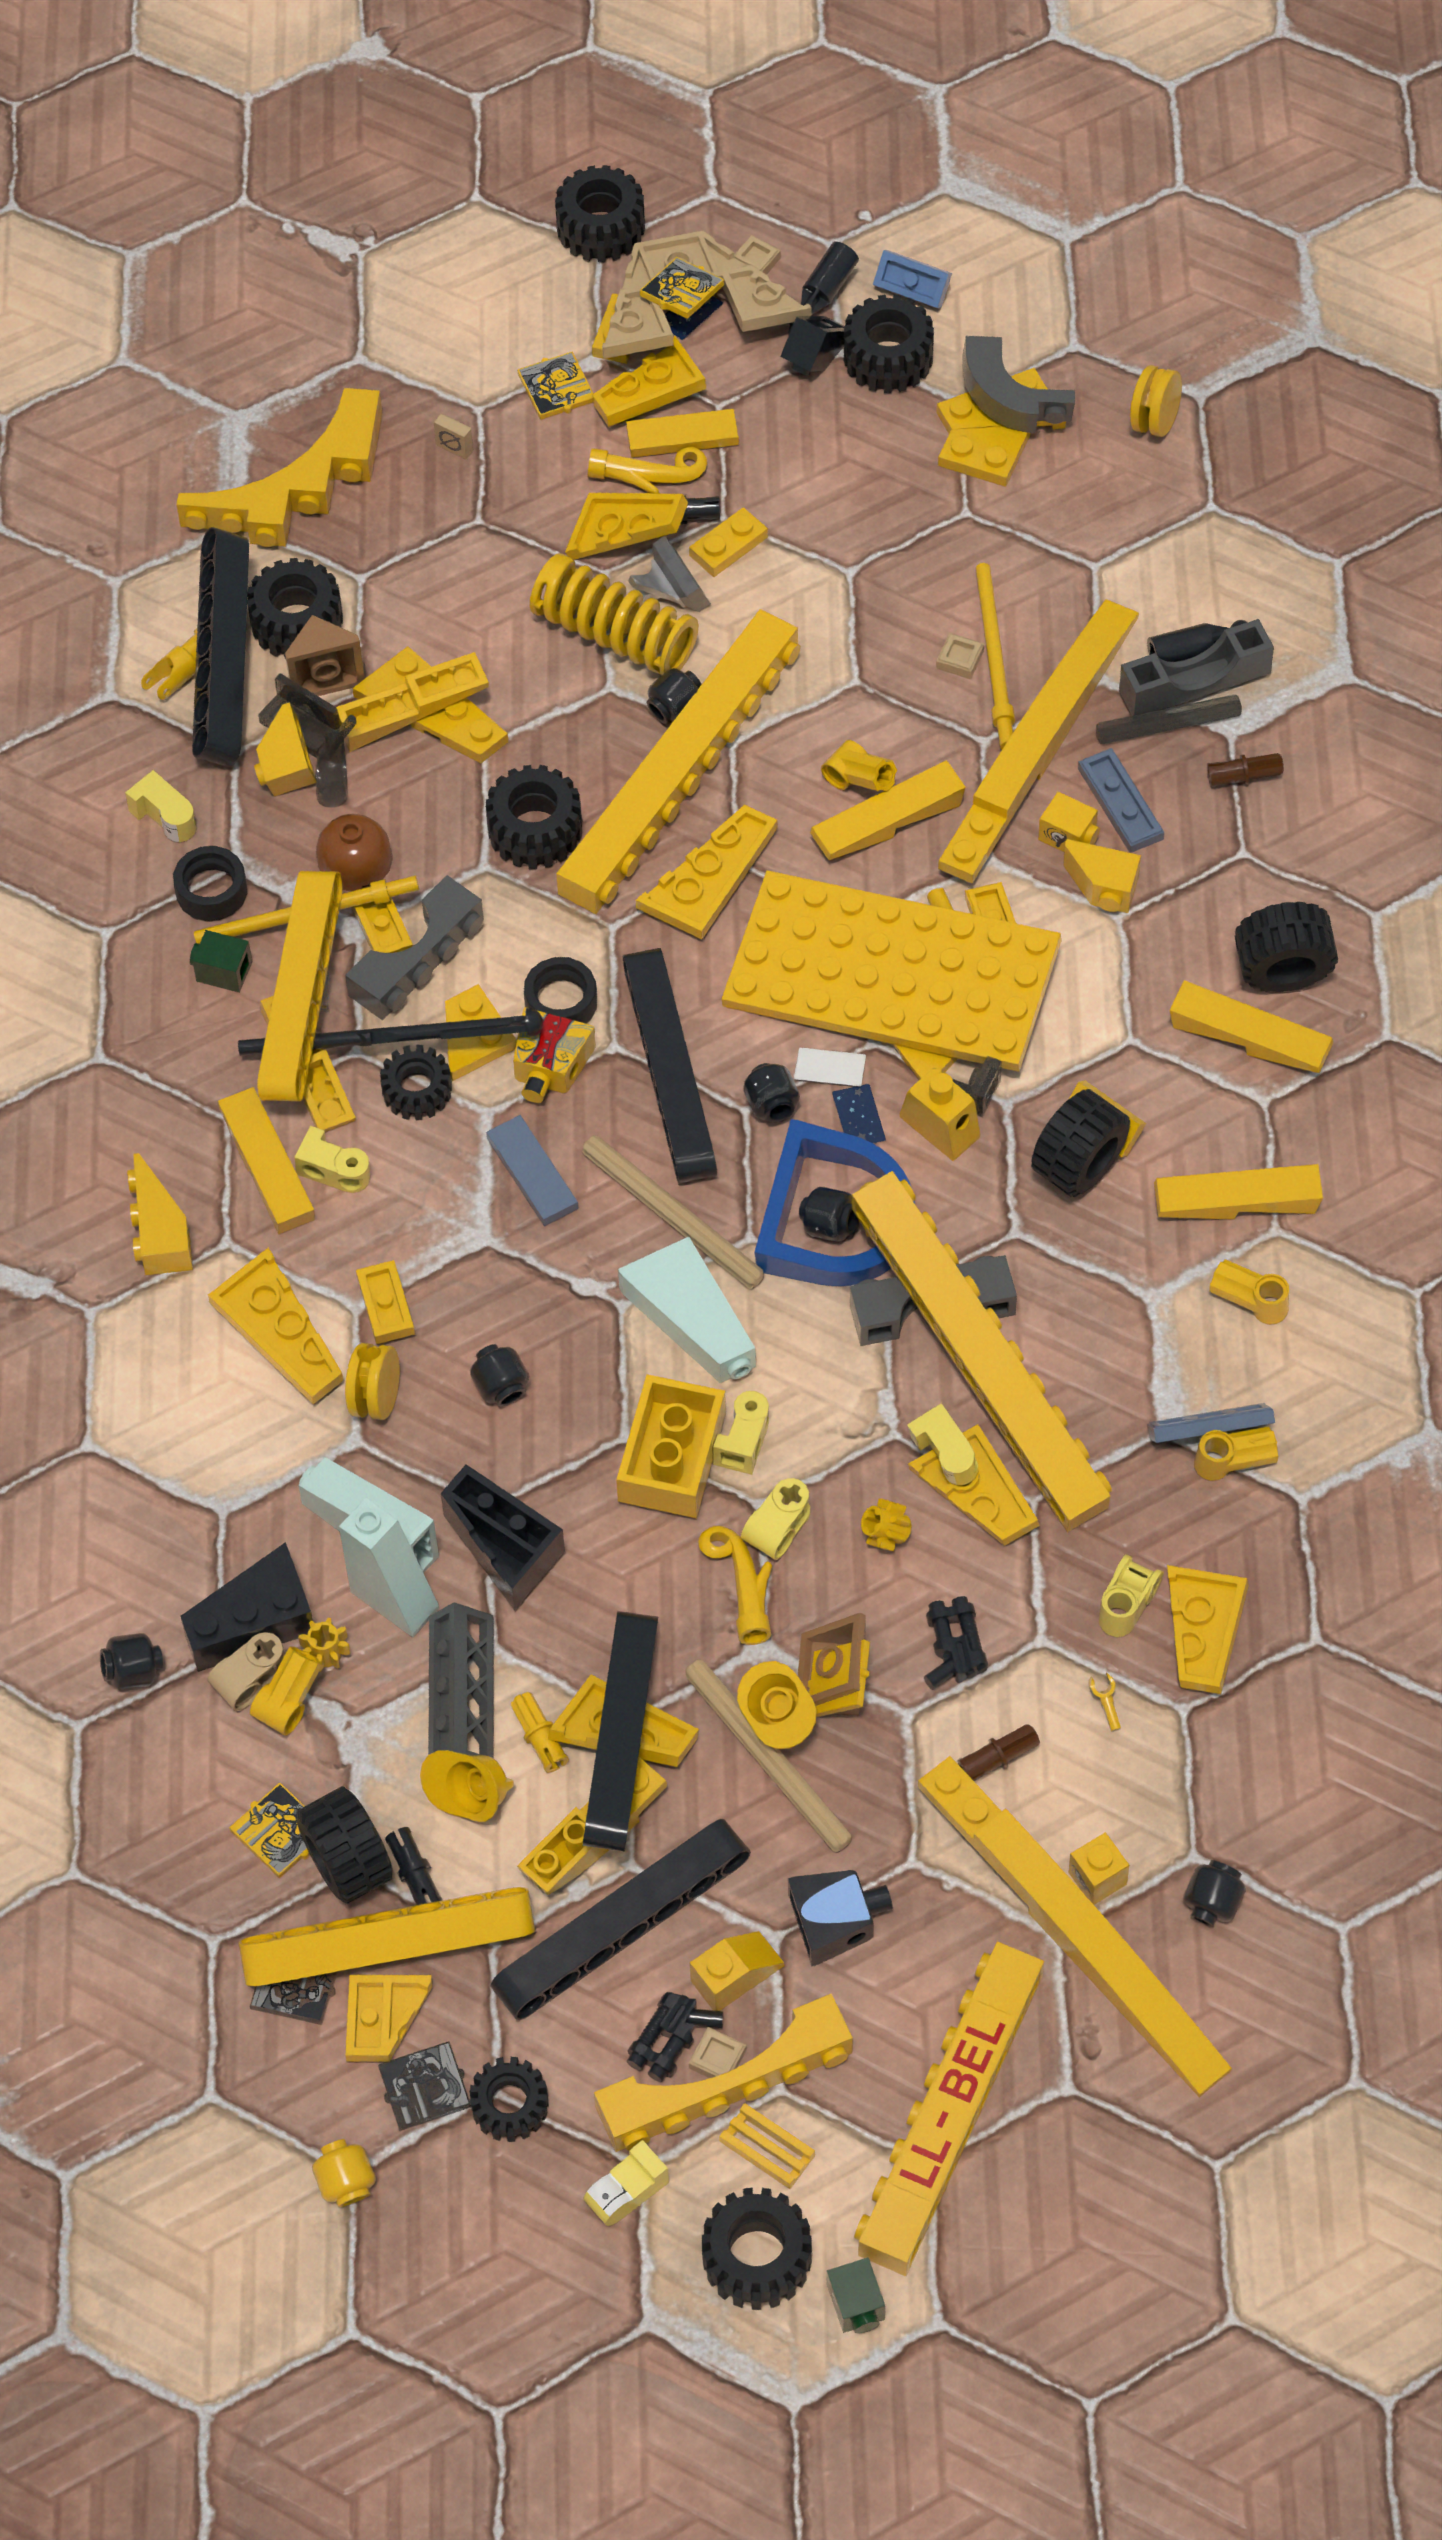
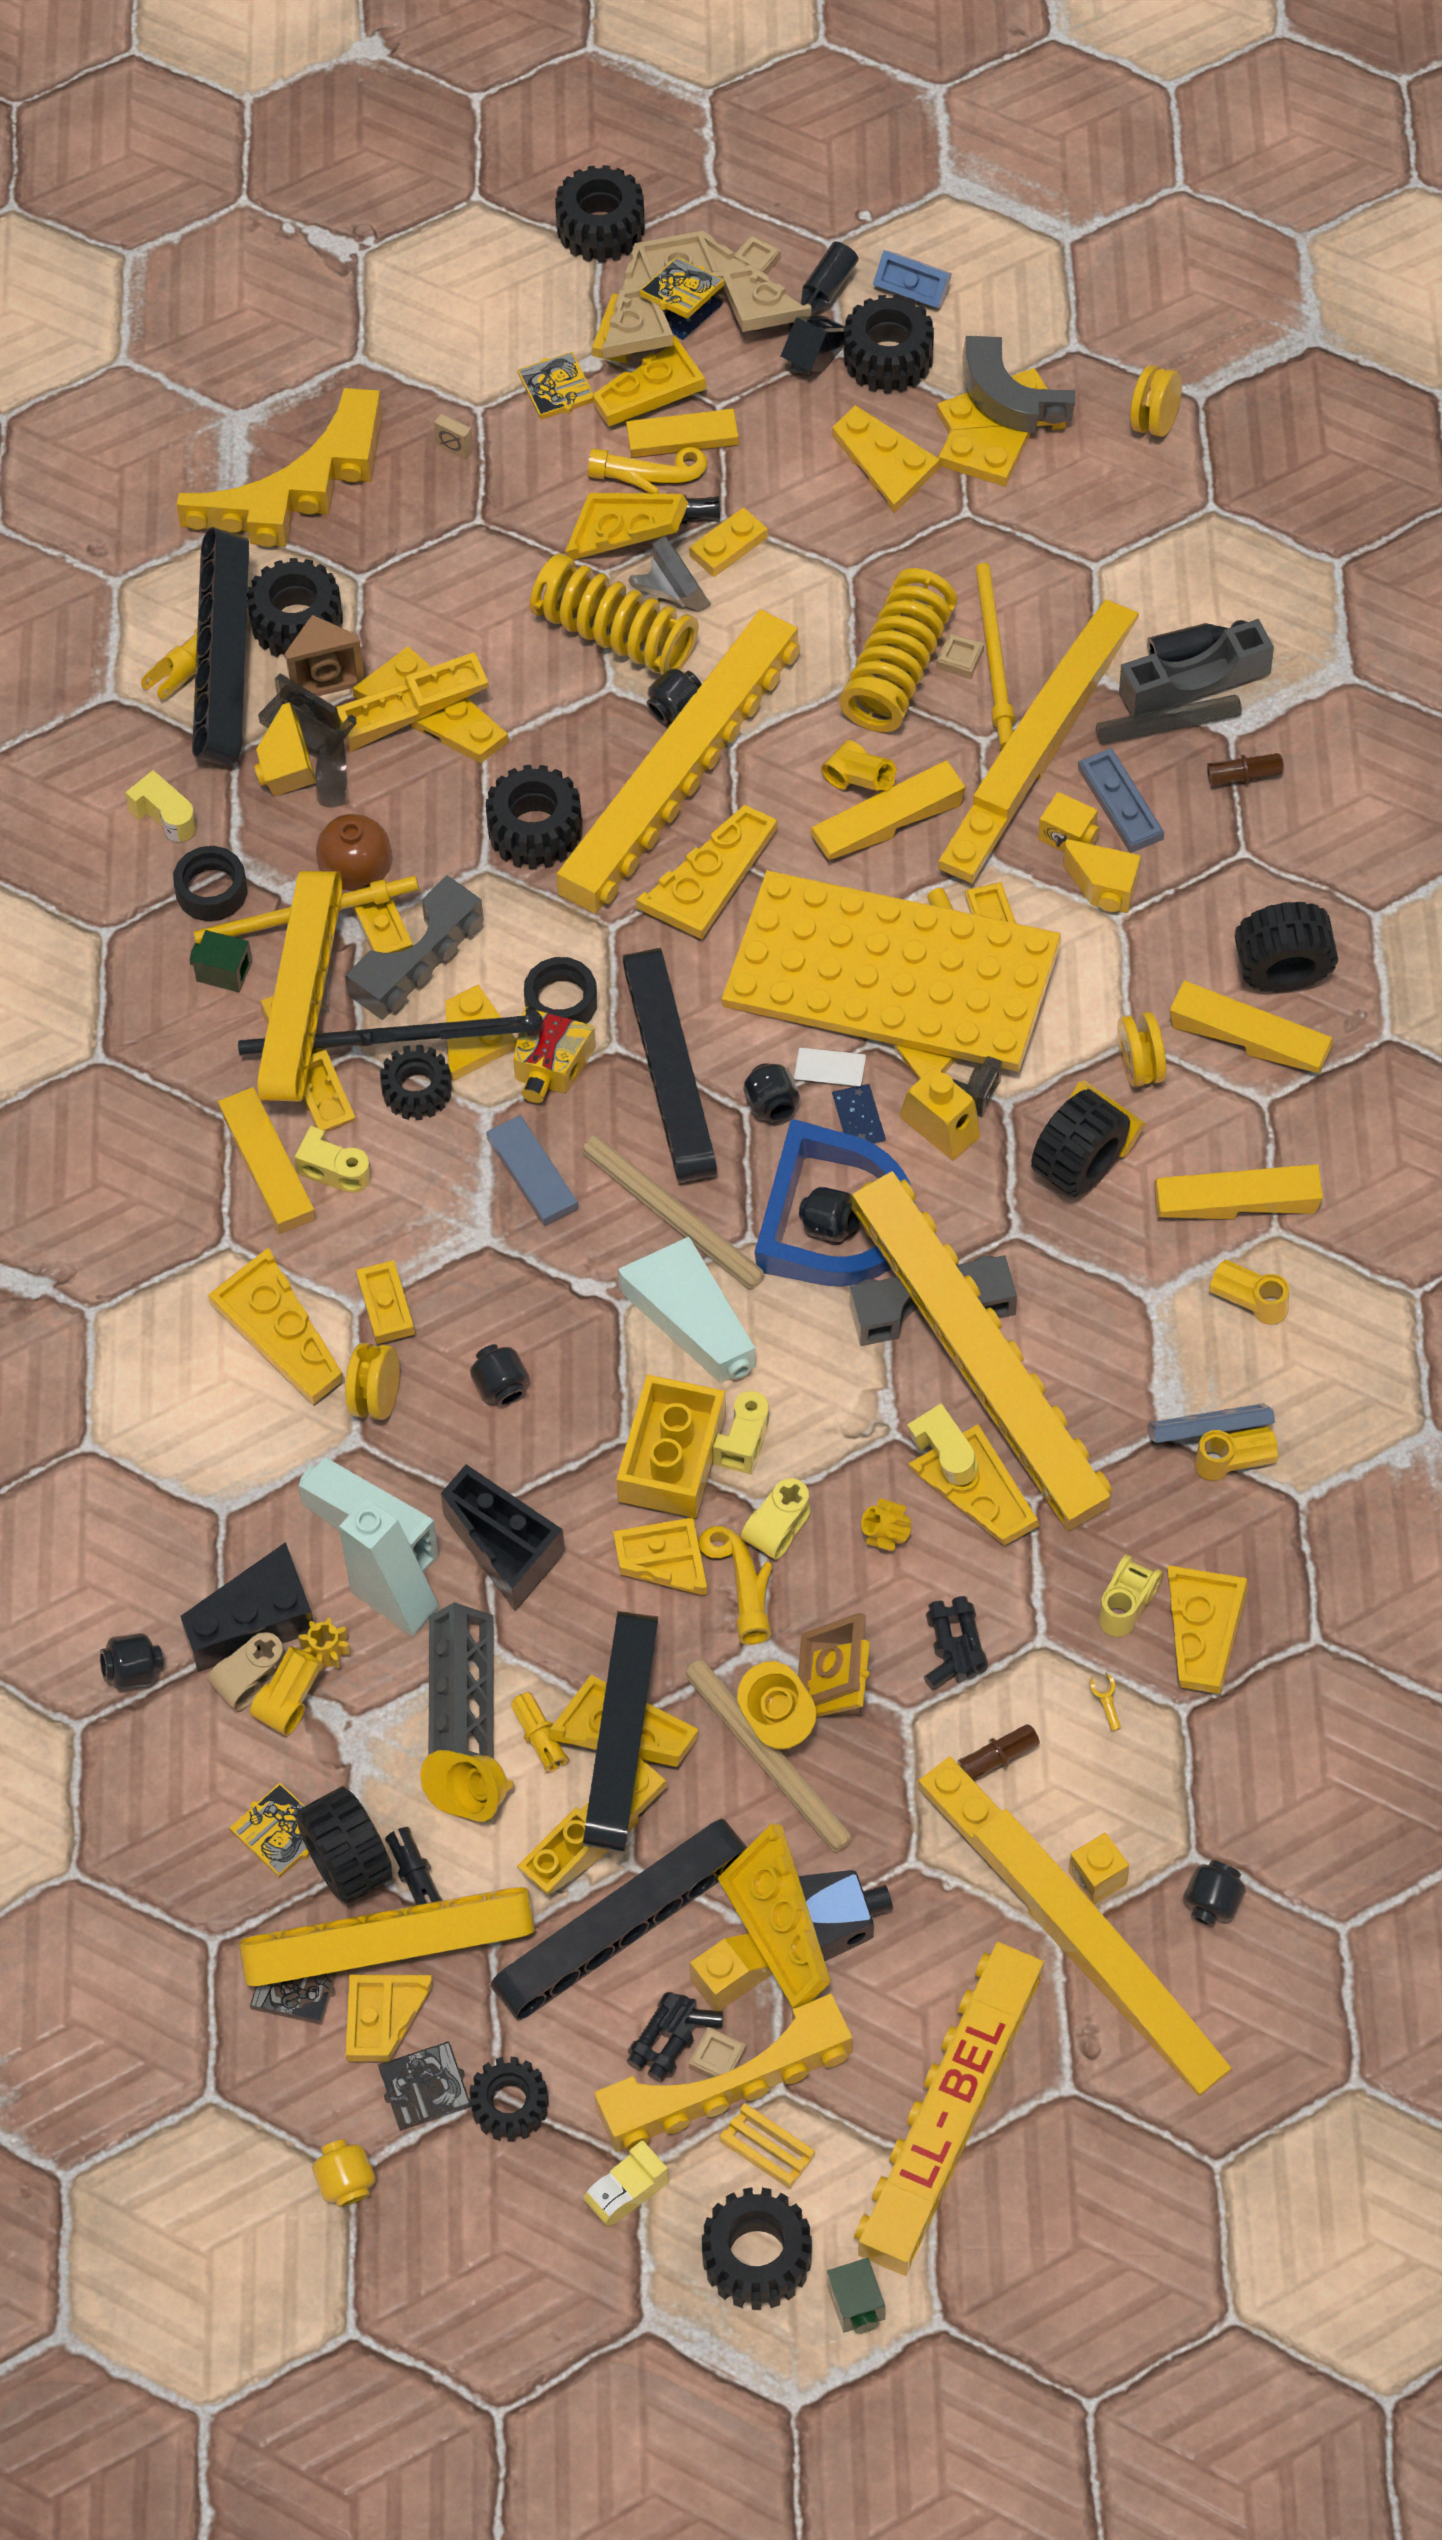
(162, 1225): yellow slope -> none
(662, 1555): none -> yellow wing
(775, 1912): none -> yellow wing
(888, 458): none -> yellow wing
(899, 657): none -> yellow piece
(1142, 1051): none -> yellow head

